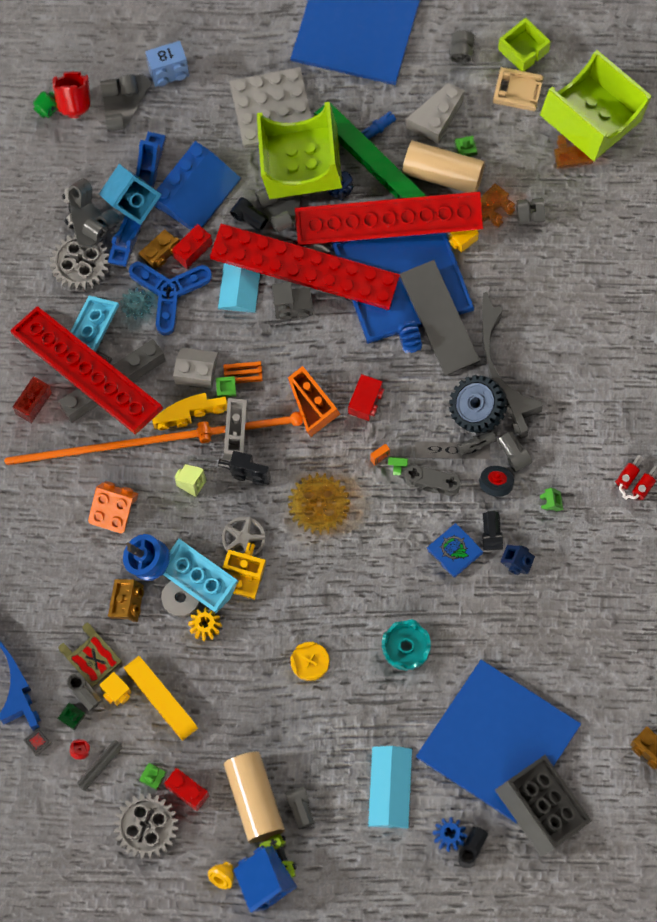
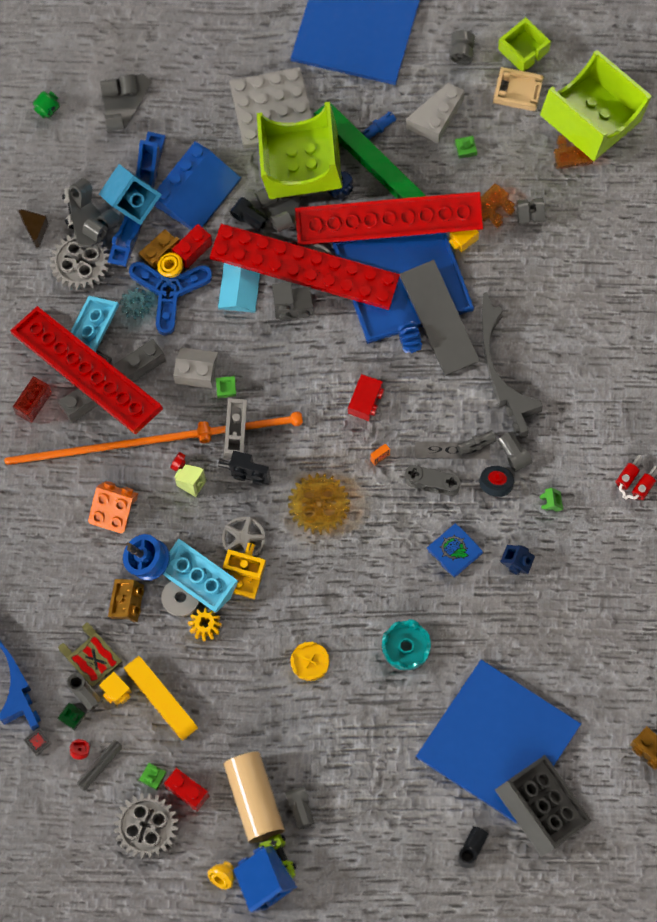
(35, 225): none -> dark brown slope
(72, 94): red cylinder -> none
(167, 63): medium blue brick -> none
(170, 265): none -> yellow brick
(178, 462): none -> red tile
(180, 413): yellow slope -> none
(248, 365): orange tile -> none
(312, 402): orange wedge -> none
(390, 787): medium azure slope -> none
(398, 463): bright green tile -> none
(442, 830): blue gear -> none
(443, 167): tan piece -> none
(468, 394): wheel -> none
(492, 536): black piece -> none

